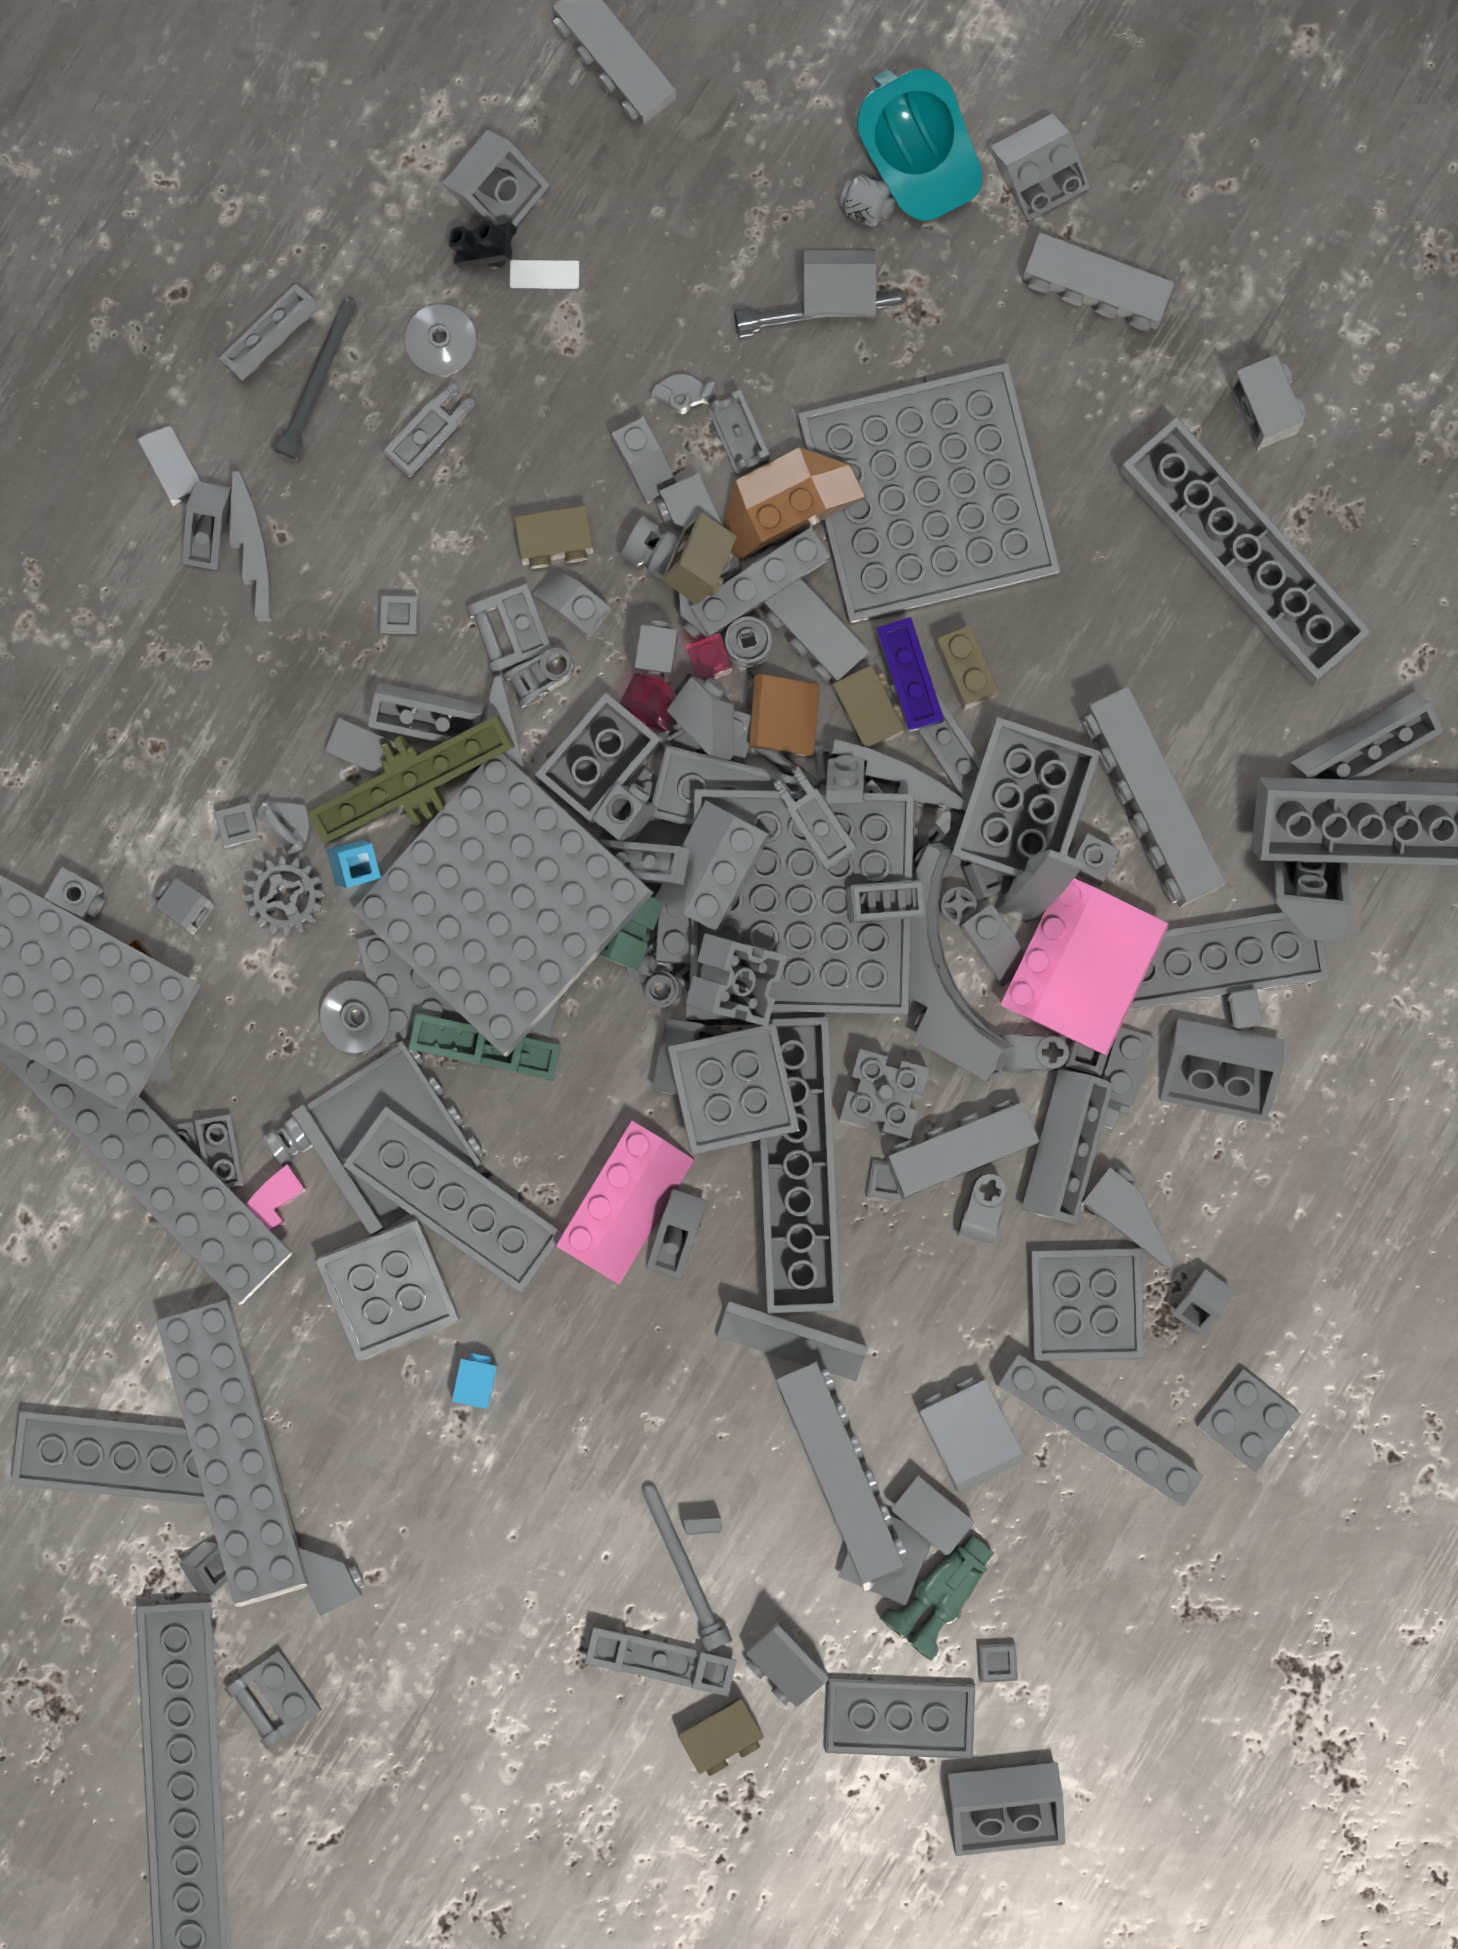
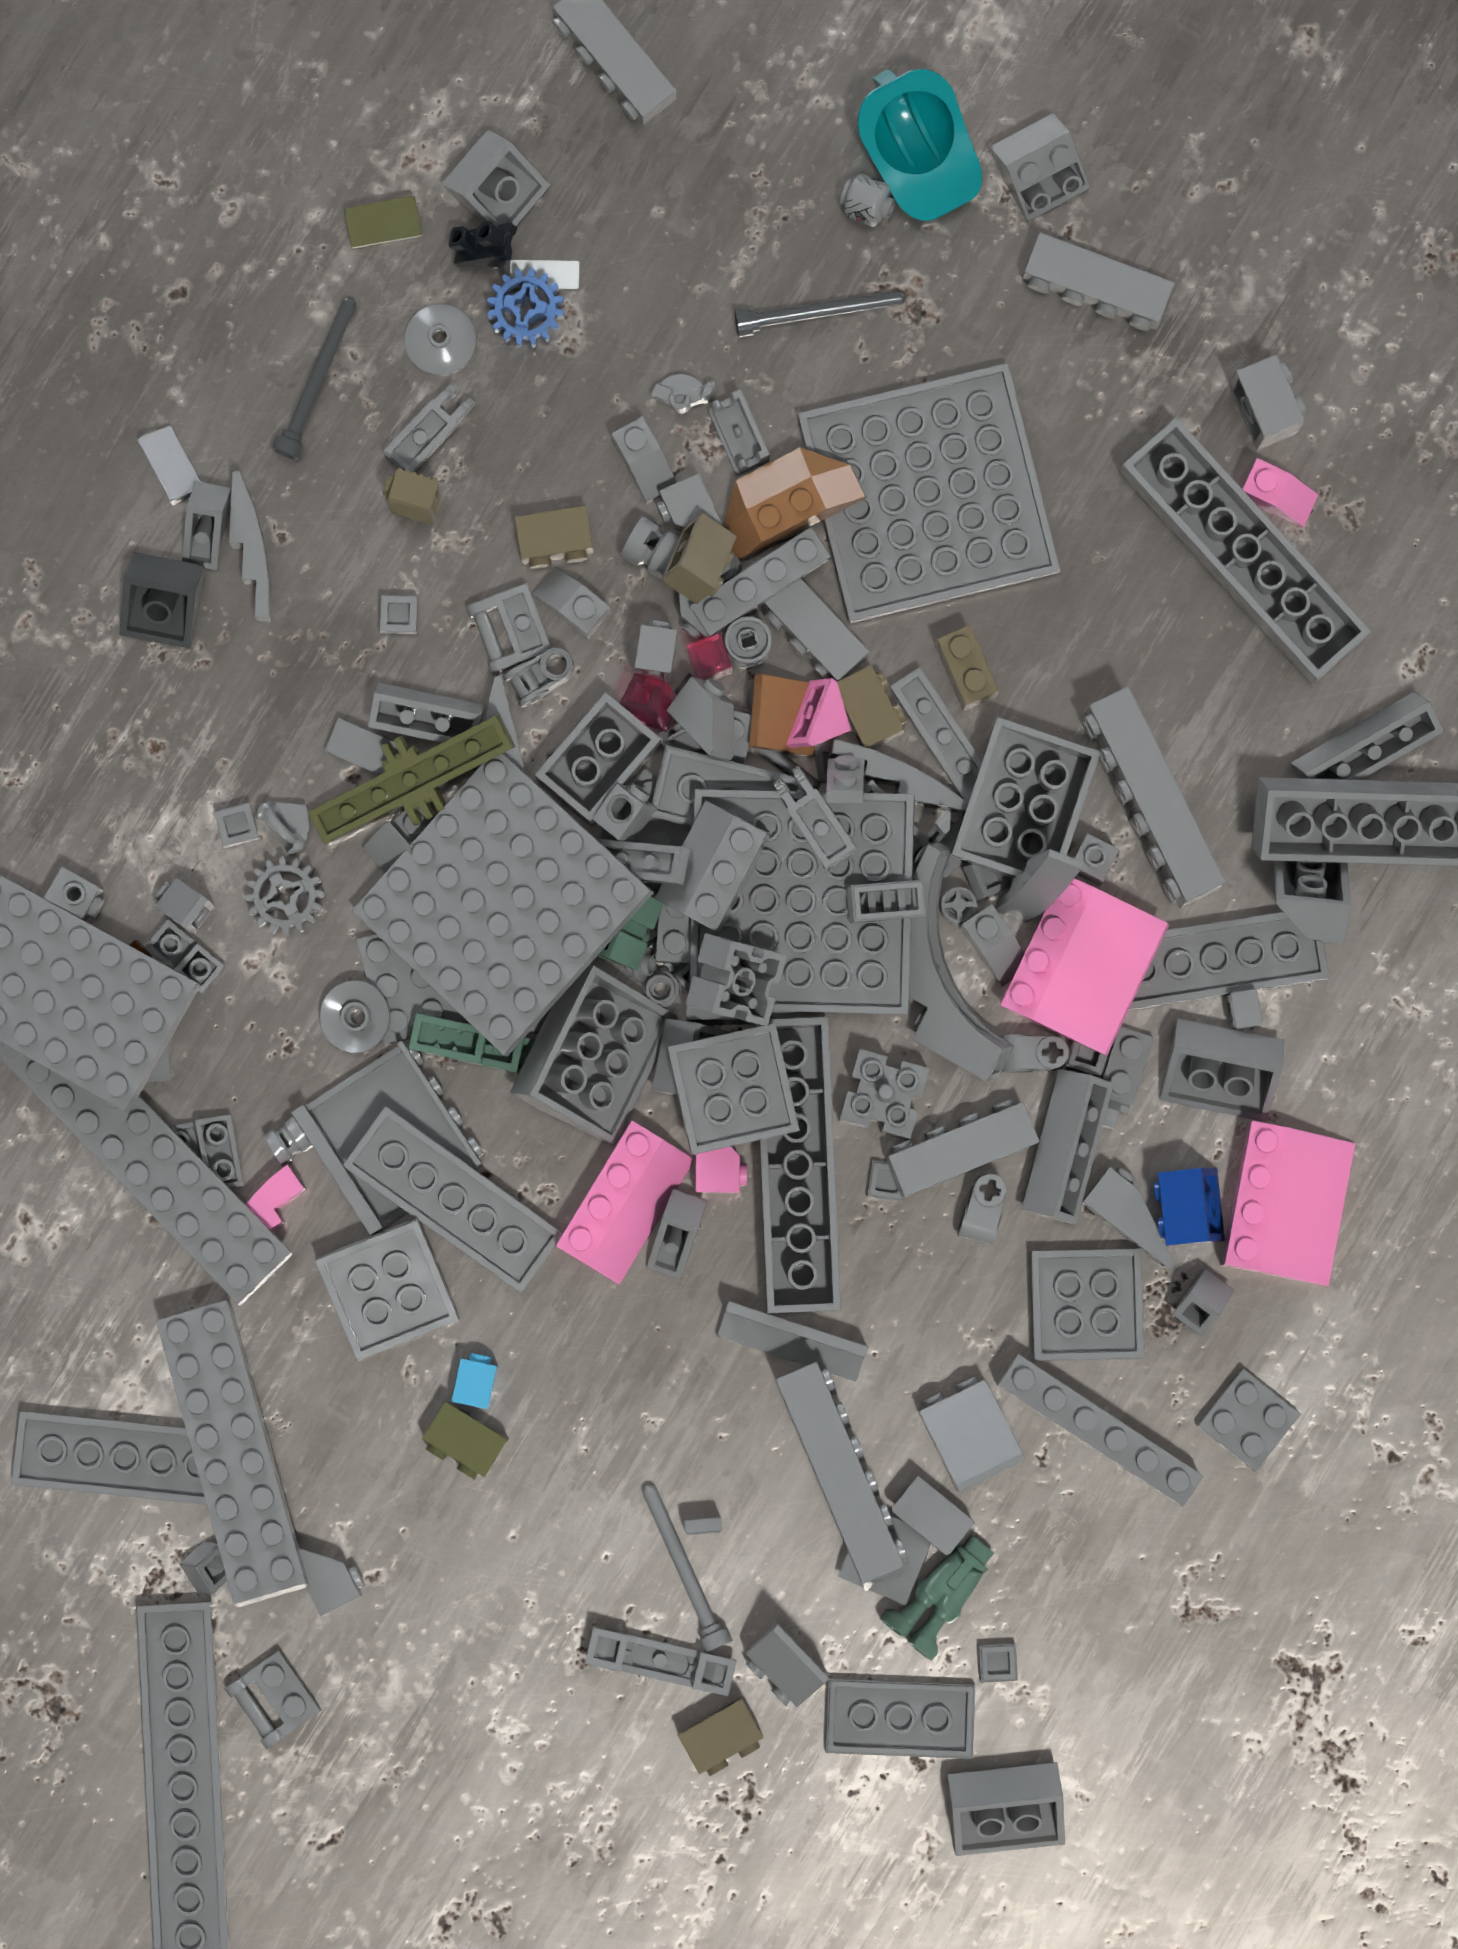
(161, 599): none -> dark grey slope
(184, 954): none -> light grey slope
(269, 332): light grey plate -> none
(353, 863): medium azure brick -> none
(383, 222): none -> olive slope
(394, 839): none -> light grey slope
(413, 495): none -> dark tan brick
(464, 1440): none -> olive brick
(511, 303): none -> medium blue gear
(593, 1055): none -> light grey slope
(720, 1172): none -> bright pink slope
(820, 715): none -> bright pink slope
(839, 283): light grey slope -> none
(910, 674): dark purple plate -> none
(1190, 1206): none -> blue slope
(1279, 493): none -> bright pink slope
(1288, 1203): none -> bright pink slope

